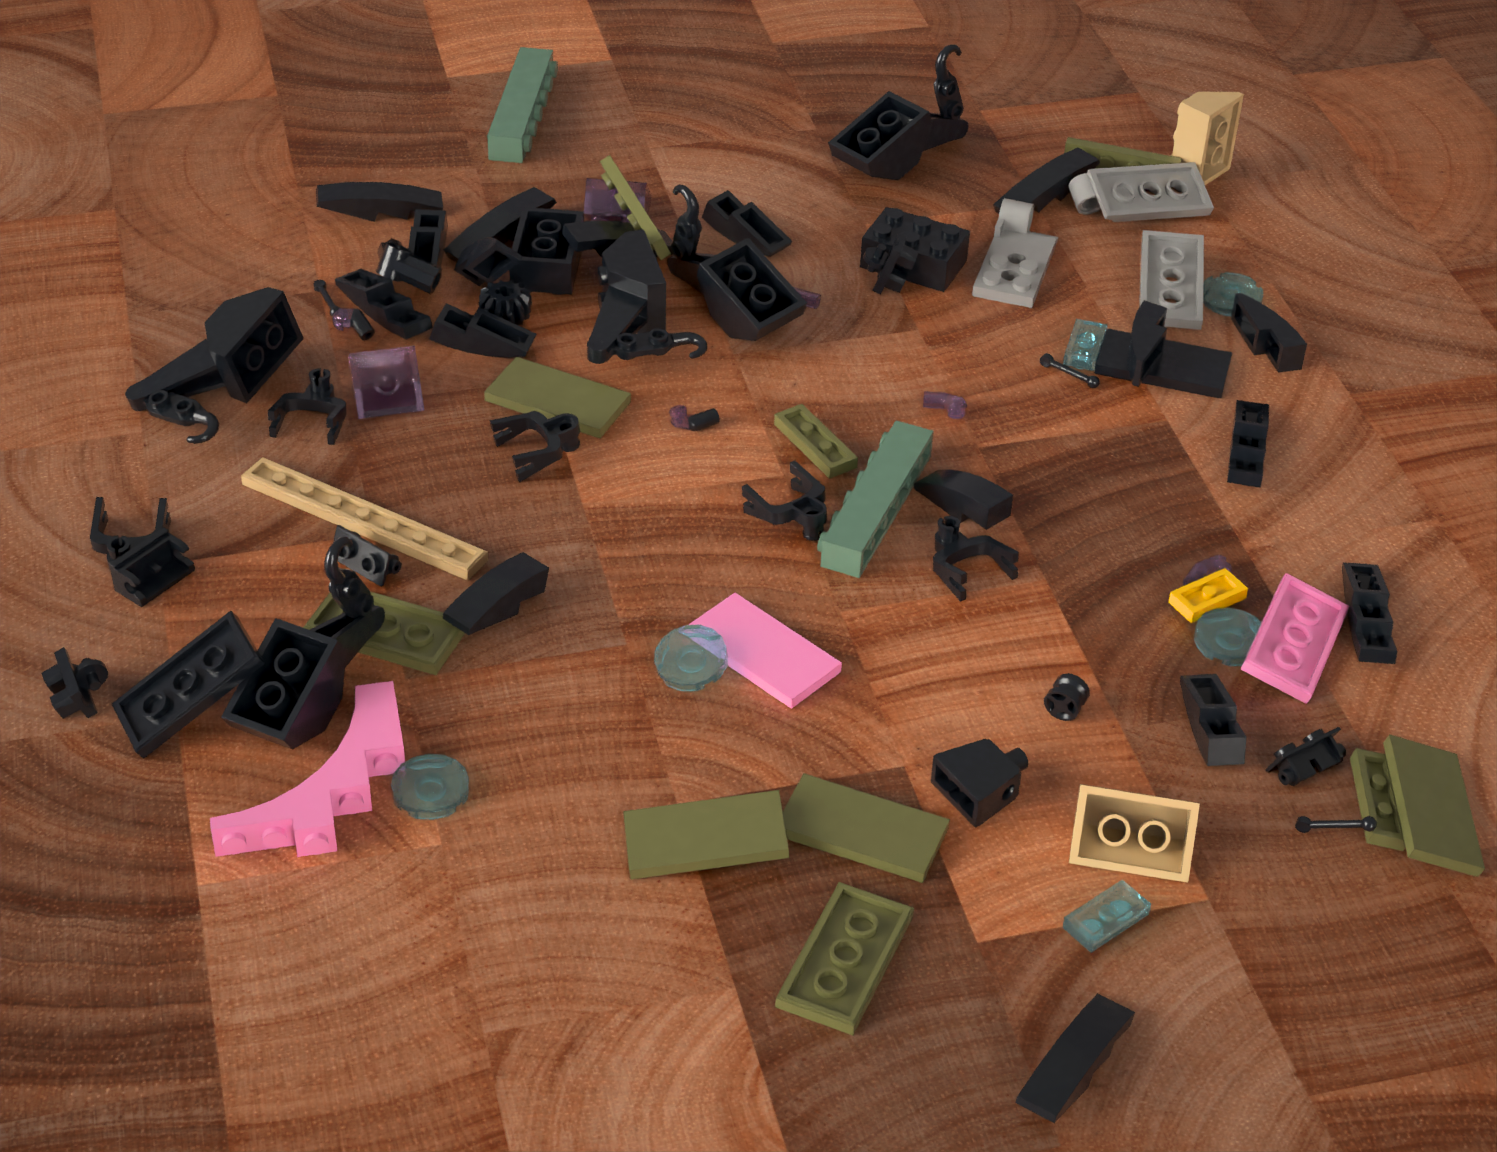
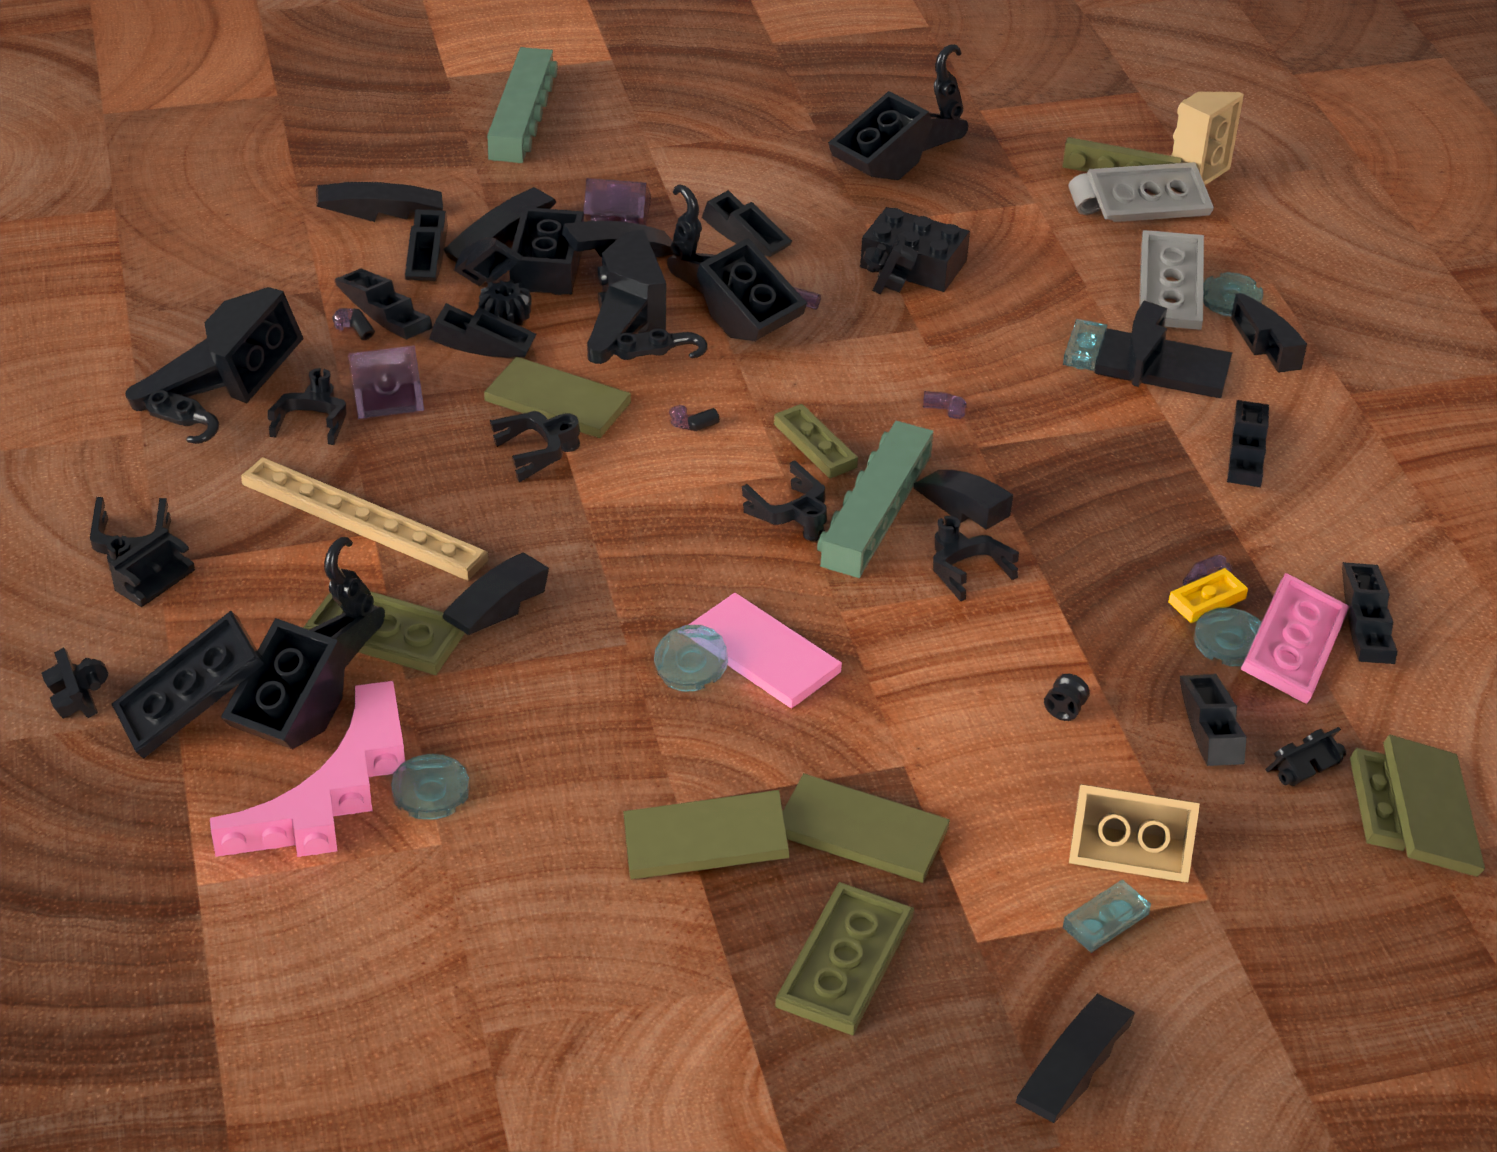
(320, 286): black hinge -> none
(366, 557): black hinge -> none
(400, 265): black piece -> none
(627, 200): olive plate -> none
(978, 778): black torso -> none
(1013, 245): light grey hinge -> none
(1047, 360): black hinge -> none
(1050, 180): black slope -> none
(1305, 824): black hinge -> none

